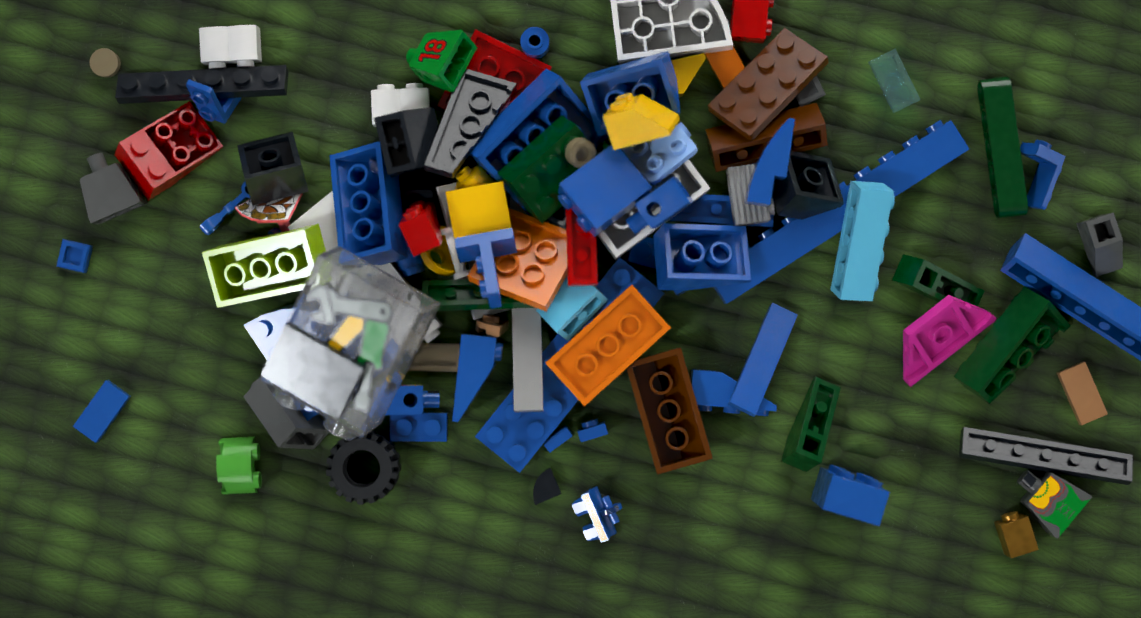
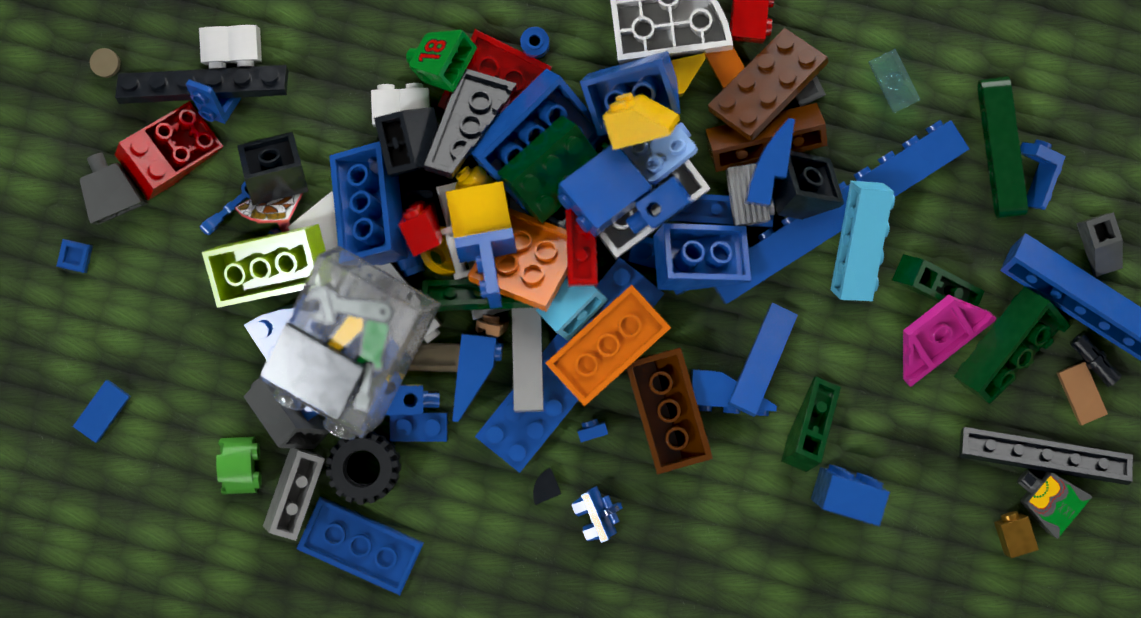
(293, 493): none -> light grey brick
(360, 545): none -> blue tile
(558, 438): blue tile -> none
(580, 152): dark tan tile -> none
(1095, 359): none -> black pin

